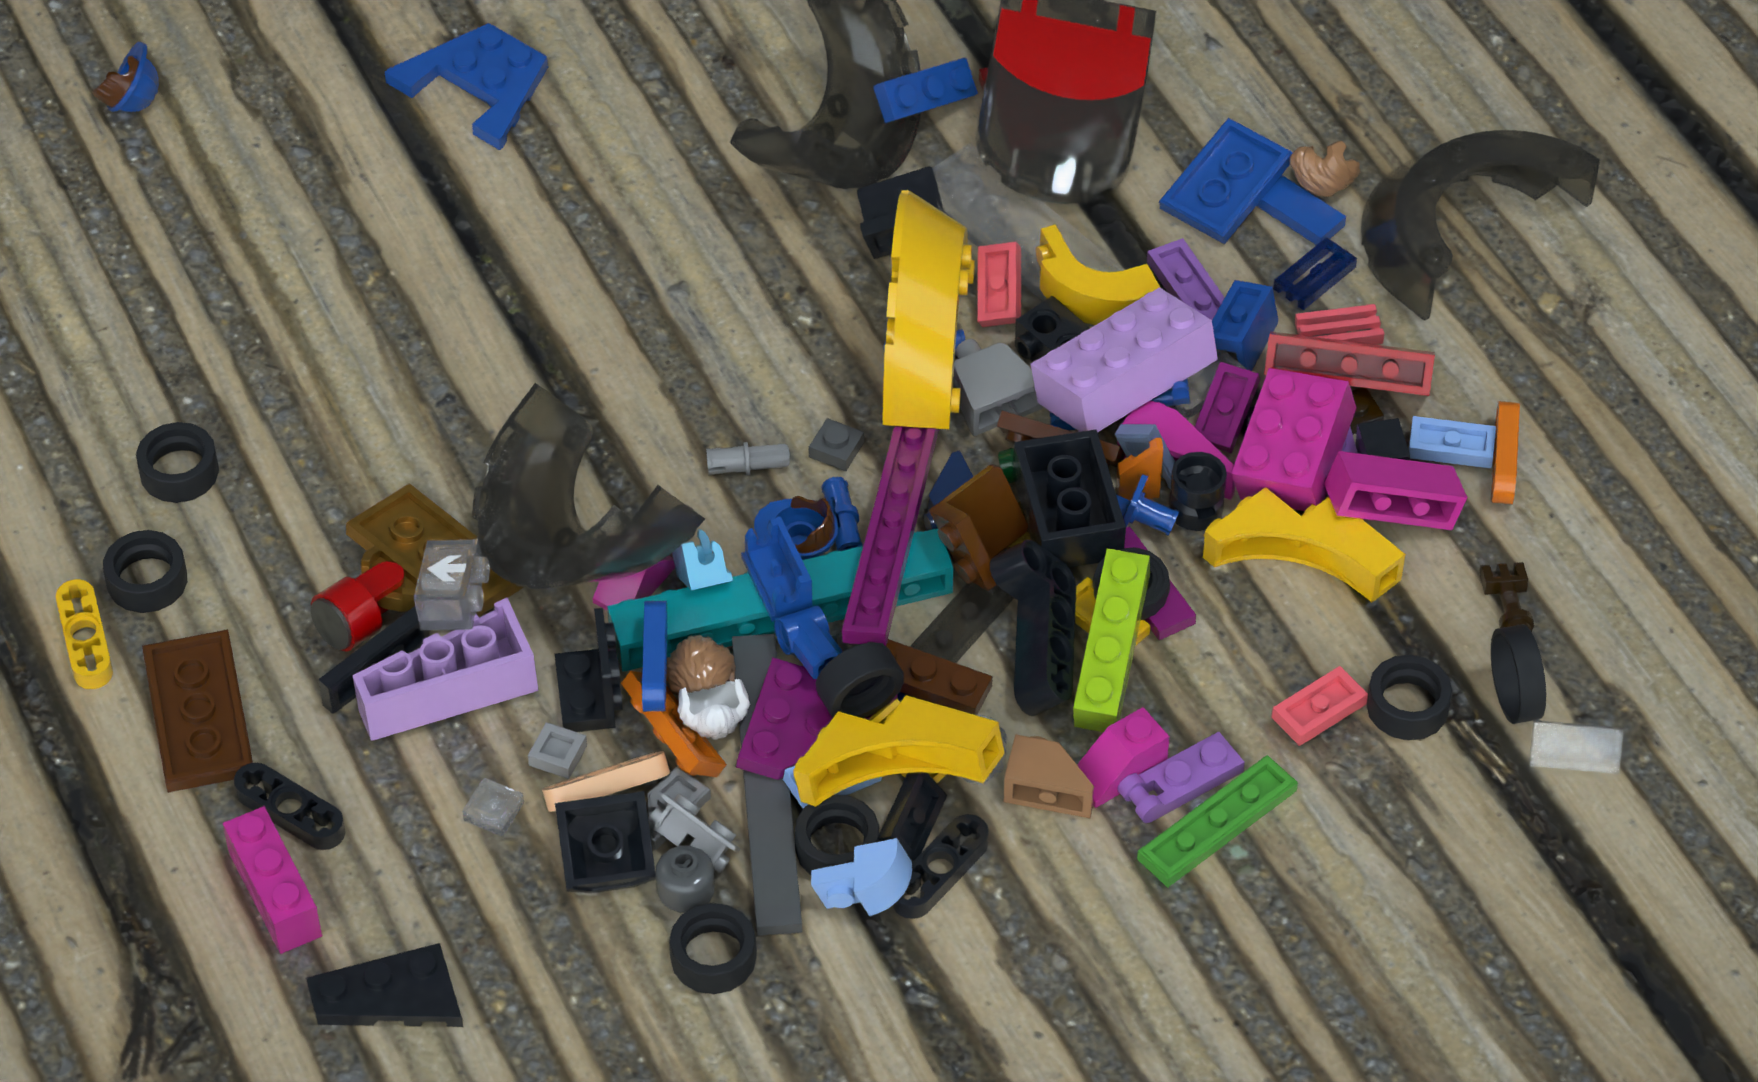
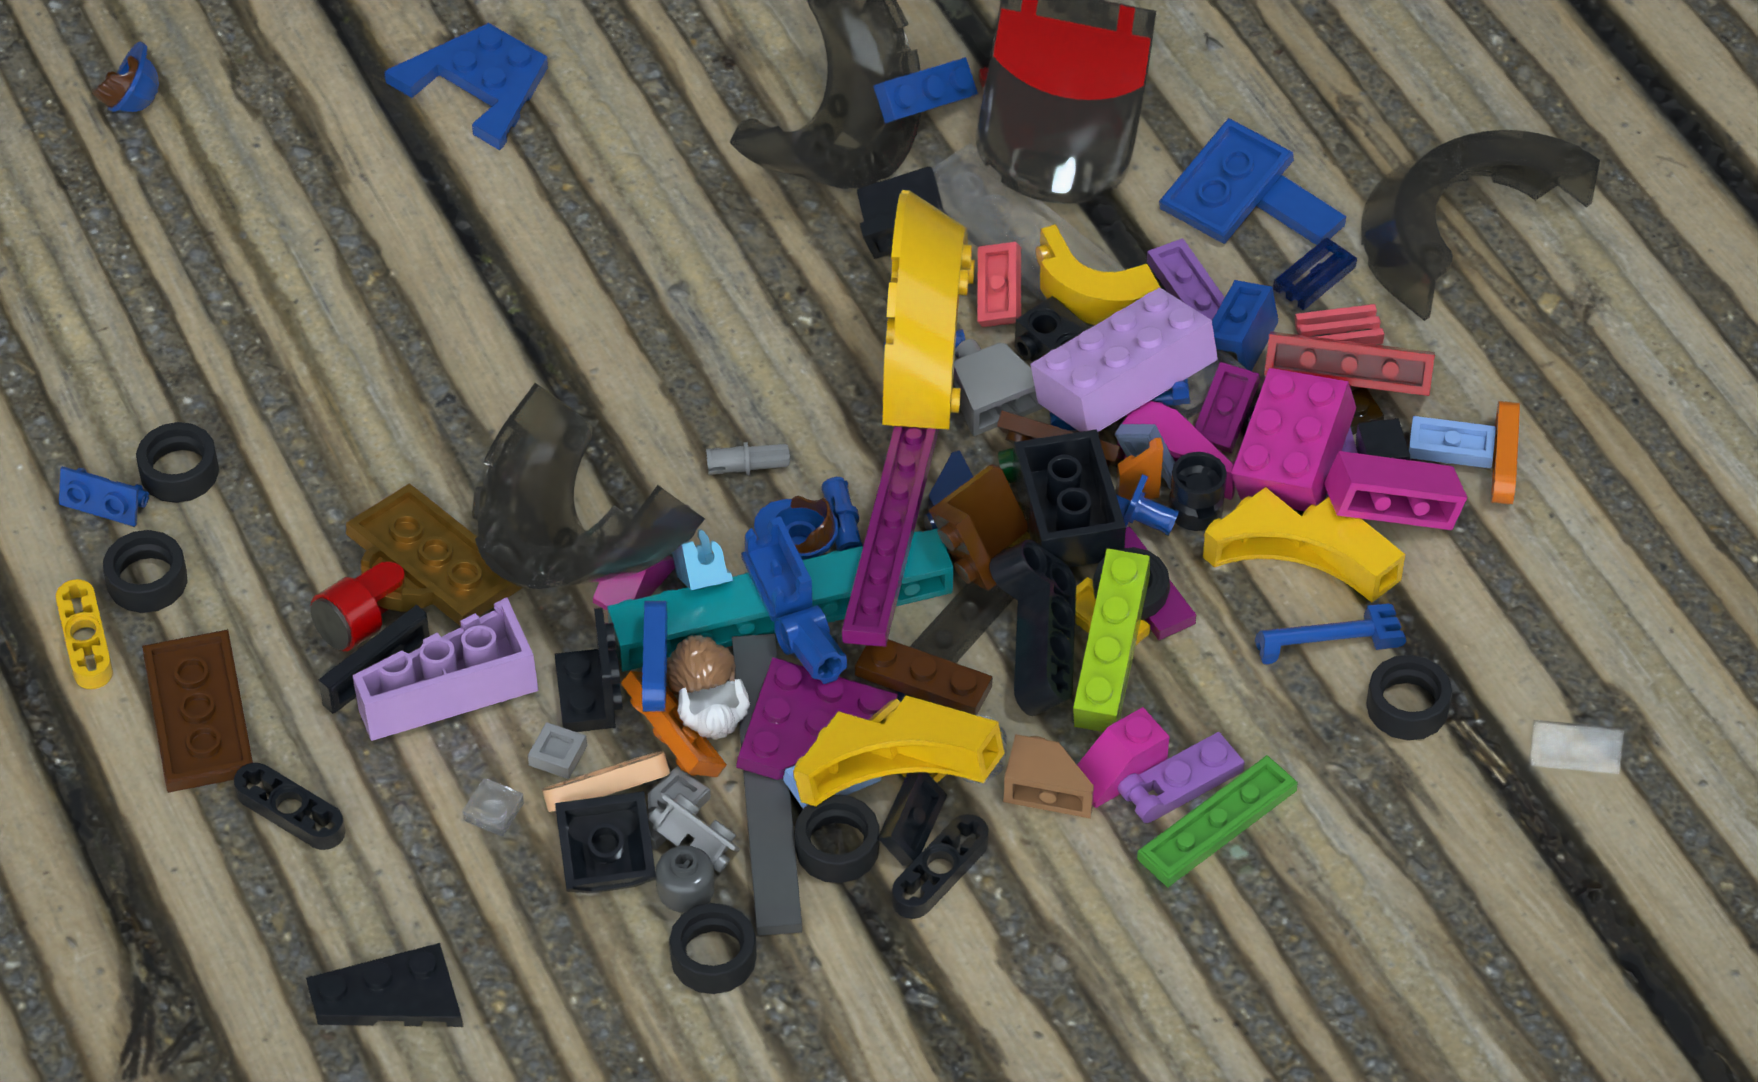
(101, 496): none -> blue hinge
(272, 880): dark pink brick -> none
(450, 584): clear brick -> none
(836, 444): dark grey plate -> none
(860, 680): black tyre -> none
(874, 878): light blue brick -> none
(1319, 705): coral plate -> none
(1324, 175): medium nougat hair -> none
(1378, 623): none -> blue hinge
(1507, 587): dark brown hinge -> none
(1518, 674): black tyre -> none

